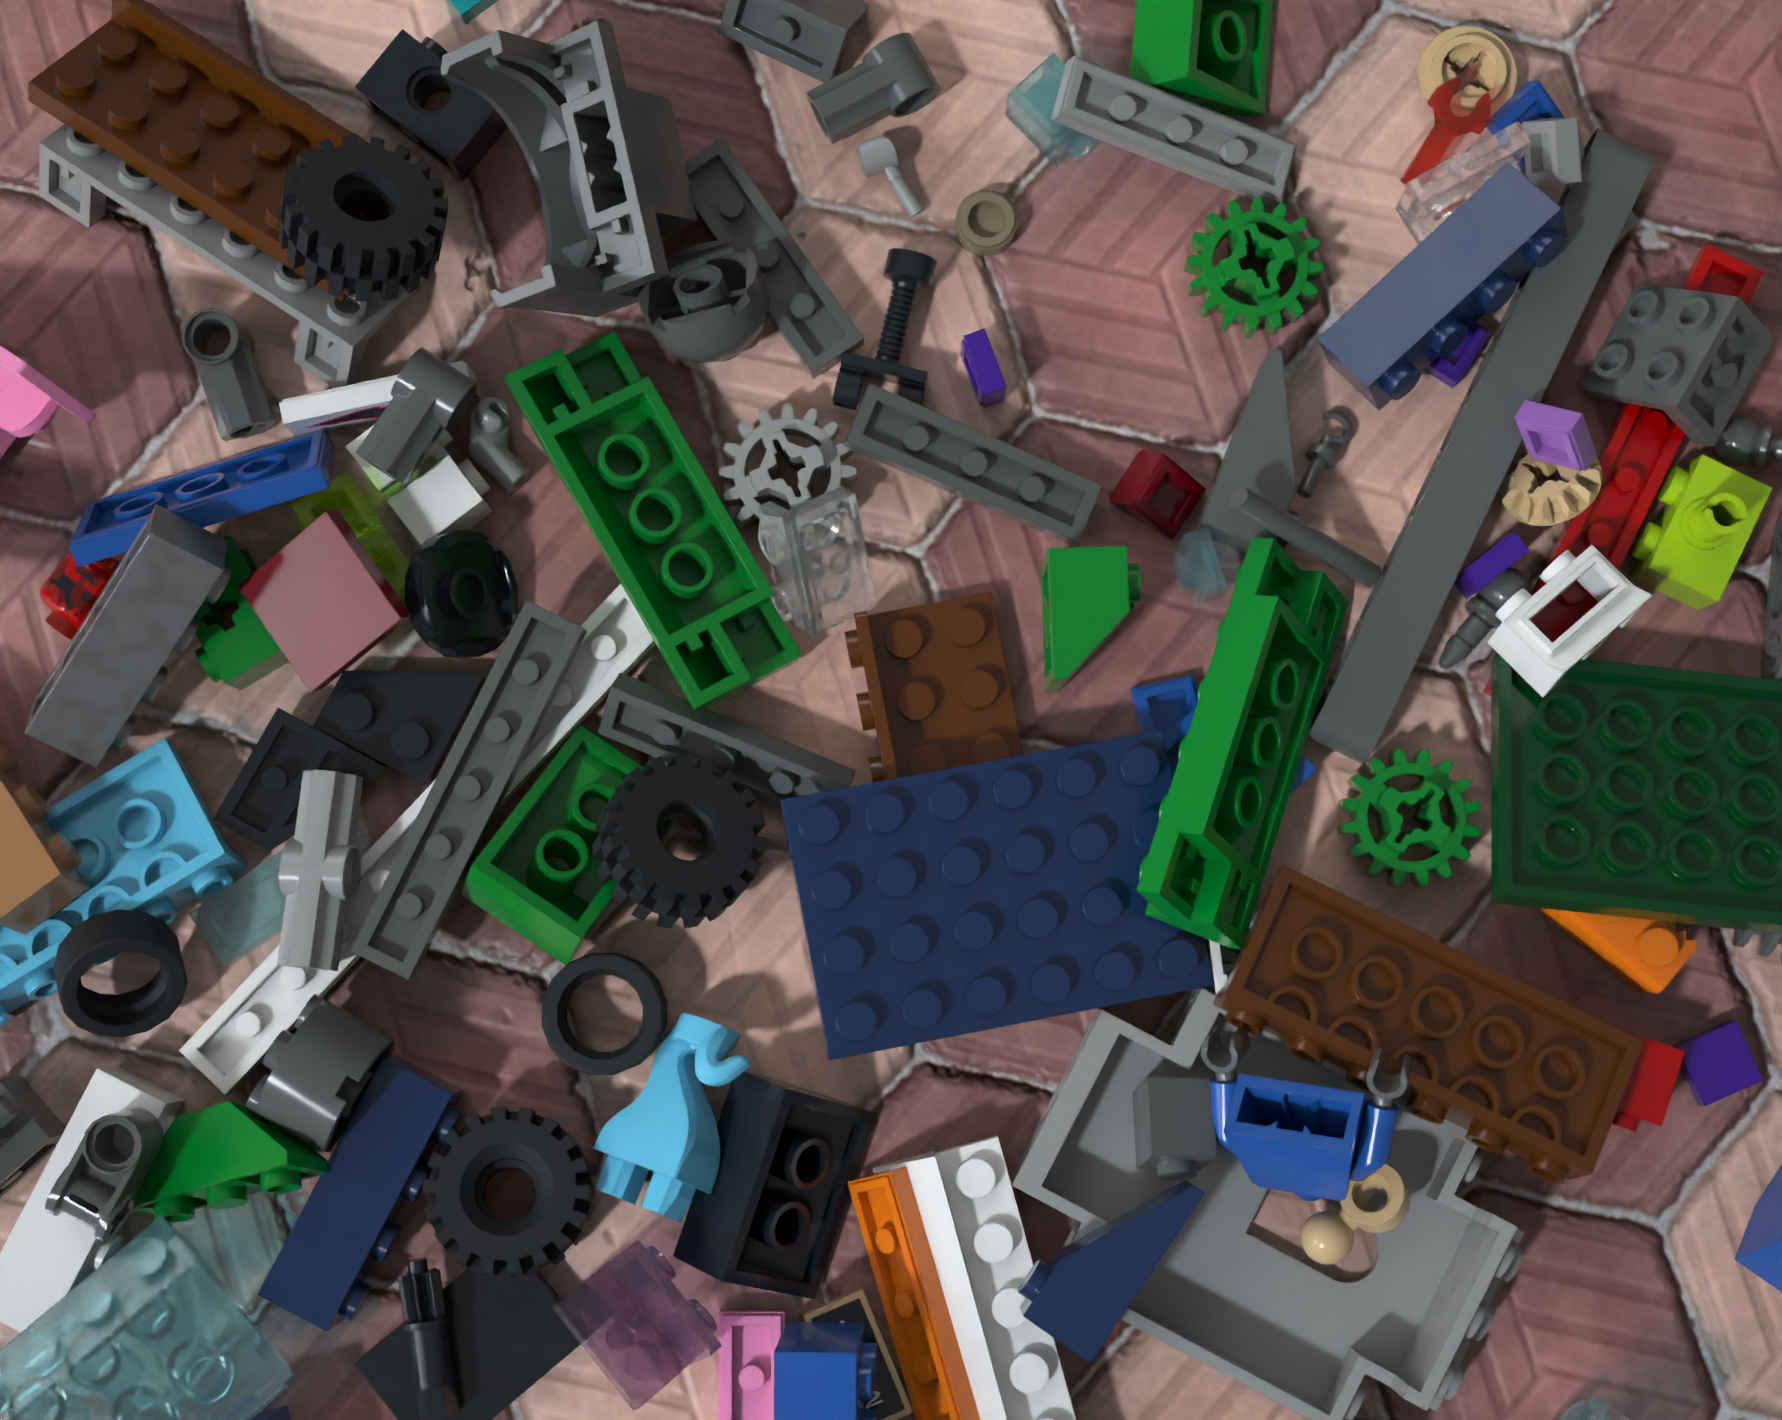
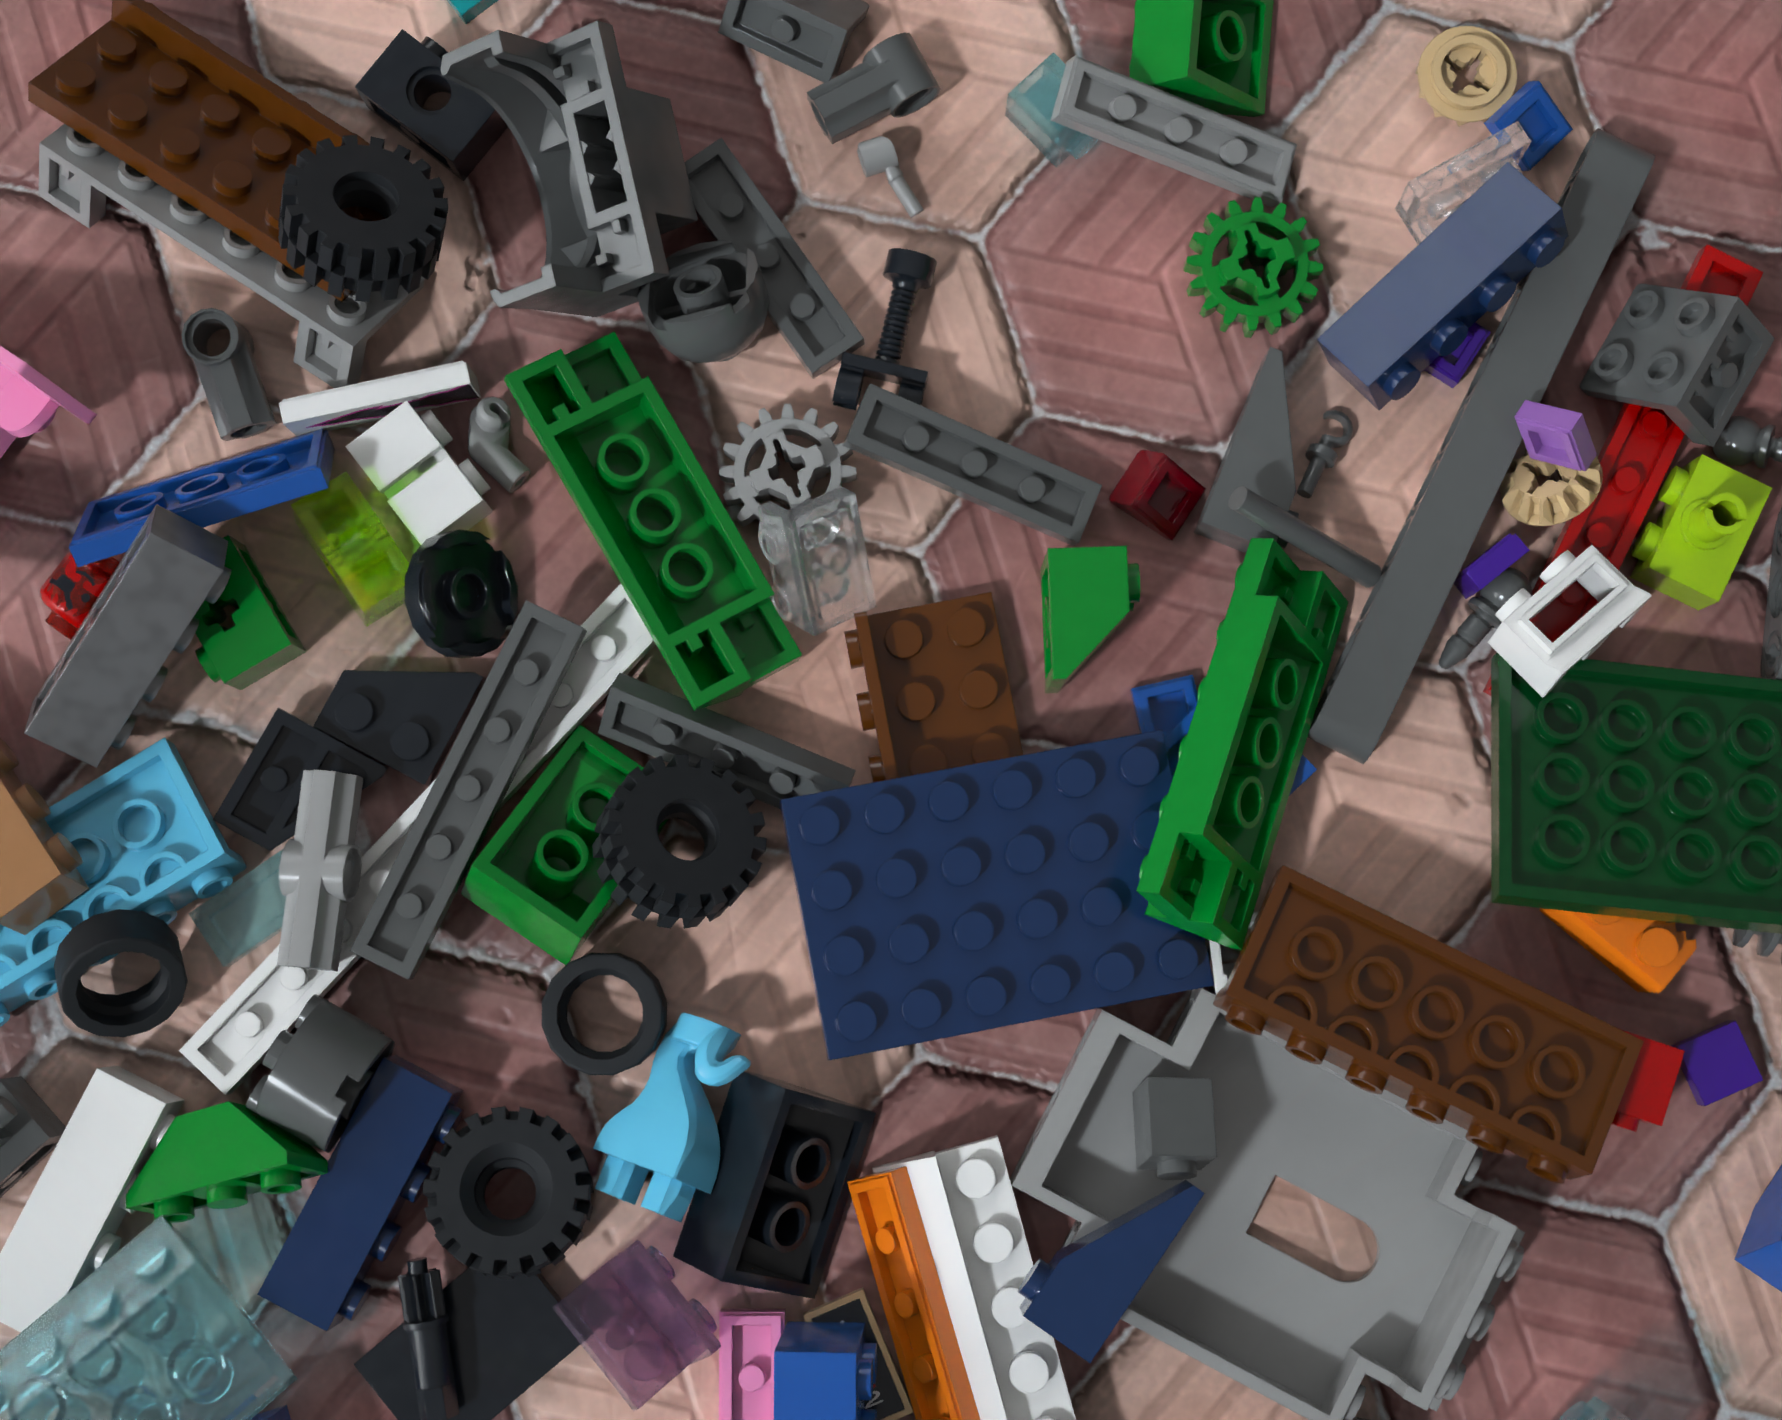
(101, 1182): dark grey piece -> none
(324, 600): tile -> none
(424, 402): dark grey piece -> none
(982, 368): dark purple tile -> none
(986, 223): dark tan tile -> none
(1199, 567): clear light blue plate -> none
(1301, 1133): blue torso -> none
(1329, 1235): tan plate -> none
(1432, 833): green gear -> none
(1446, 127): clear red bar -> none
(1554, 151): light grey plate -> none

